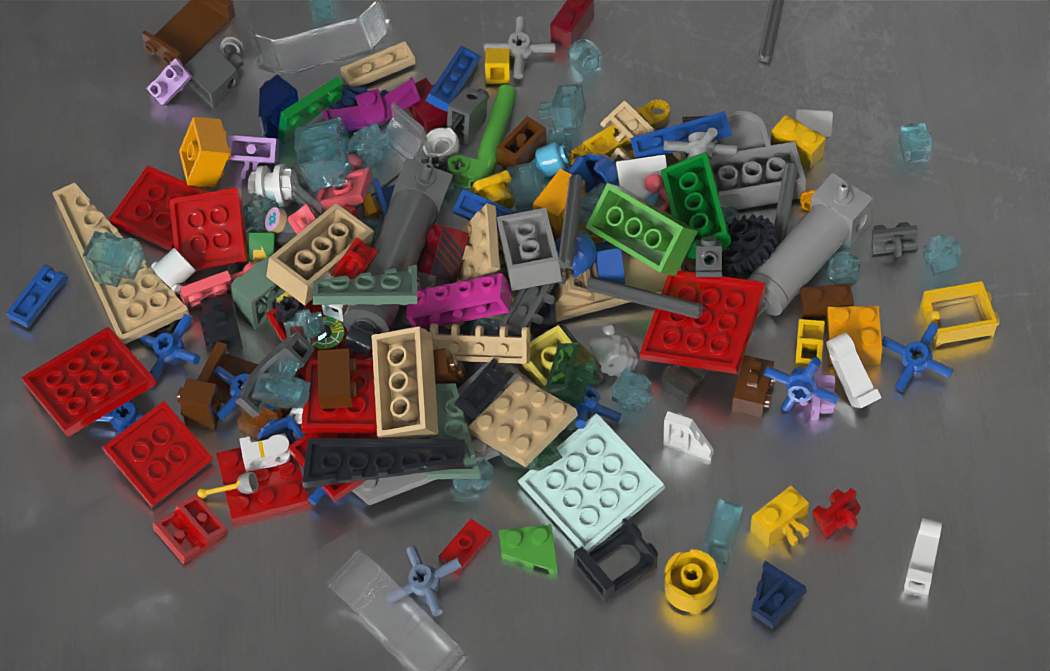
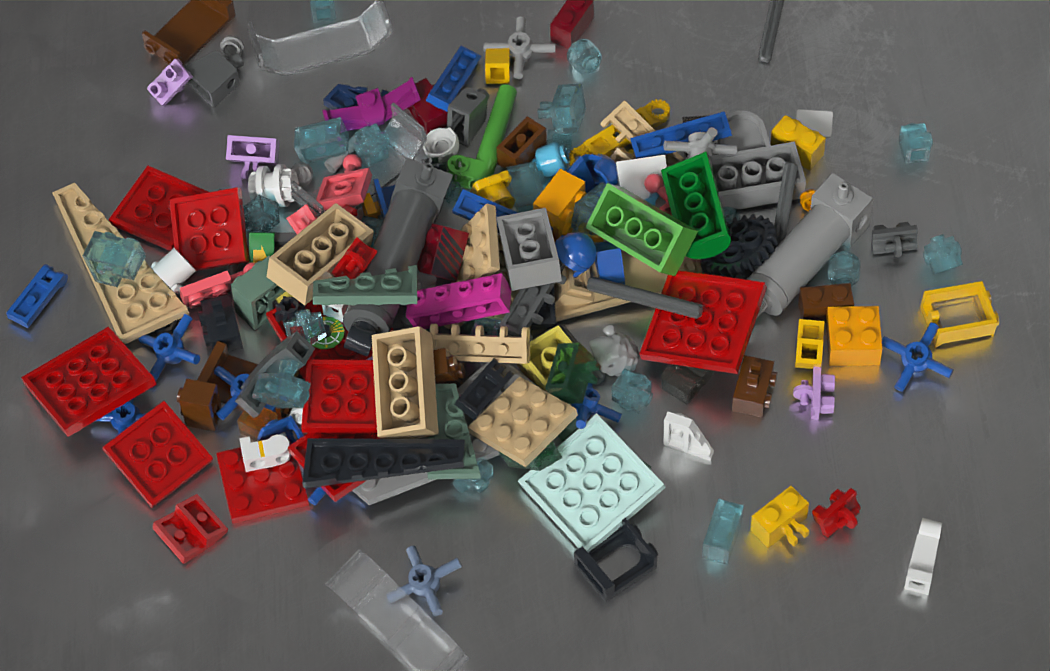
(204, 152): light orange brick -> none
(246, 484): hinge -> none
(274, 98): clear blue slope -> none
(276, 220): tile -> none
(308, 108): green wing -> none
(324, 163): clear light blue brick -> none
(335, 378): reddish brown brick -> none
(378, 65): tan plate -> none
(466, 544): red plate -> none
(530, 546): bright green wing -> none
(570, 222): dark grey axle -> none
(691, 581): yellow brick -> none
(708, 267): dark grey brick -> none
(775, 595): dark blue wing -> none
(801, 384): blue bar -> none
(851, 371): white leg -> none

